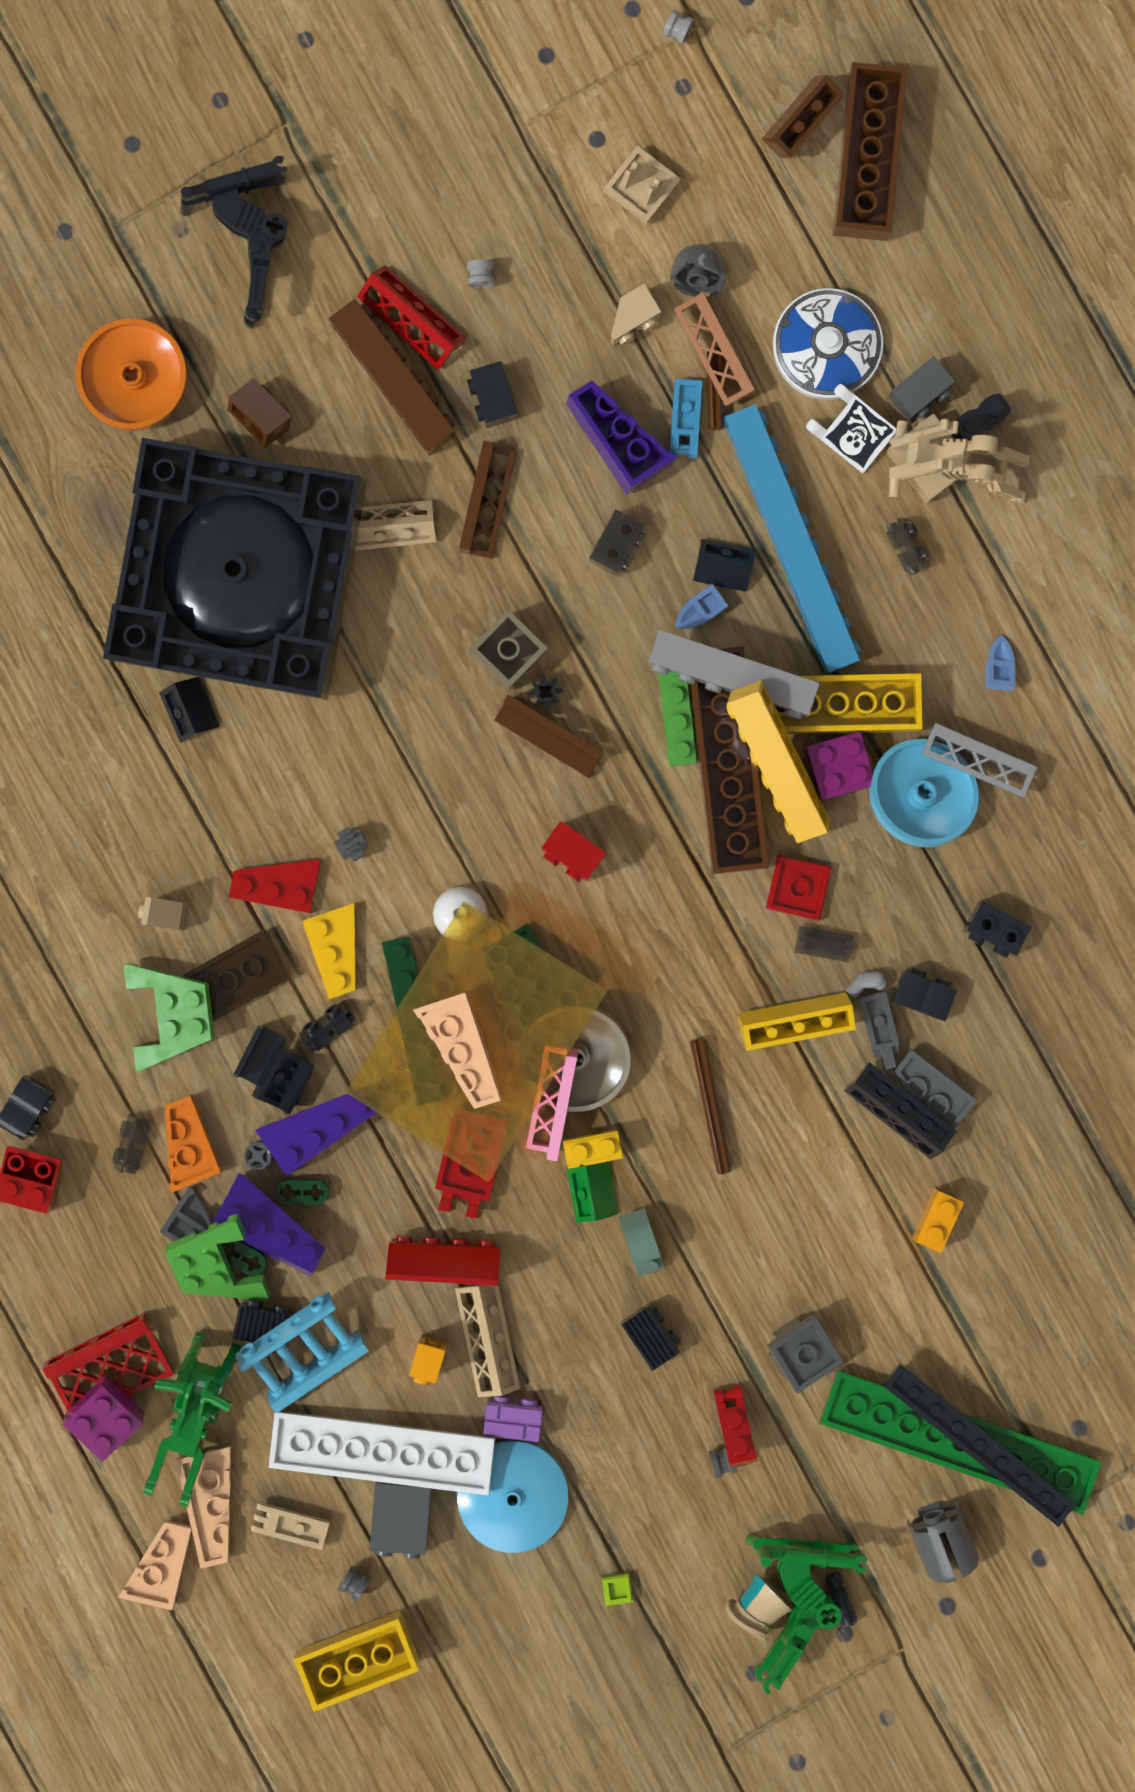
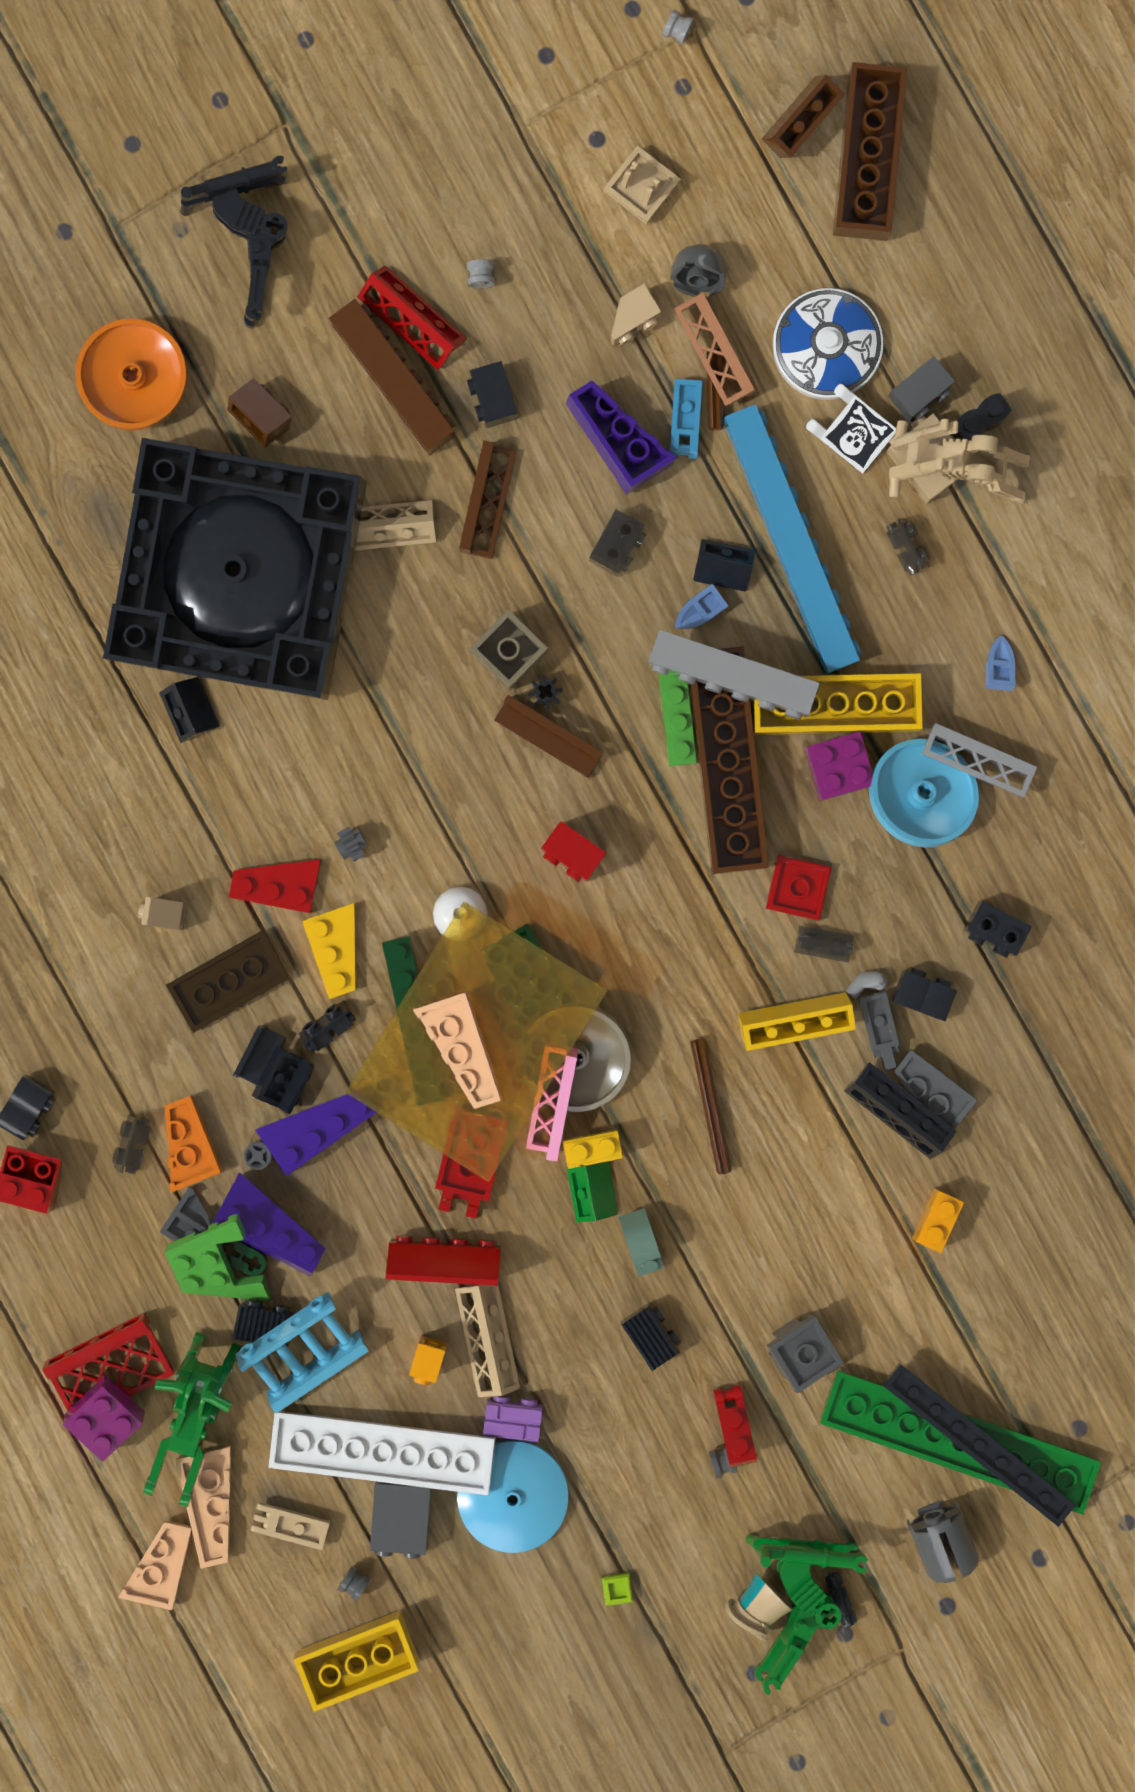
(181, 1010): bright green wing -> none
(302, 1199): dark green beam -> none
(778, 761): yellow brick -> none

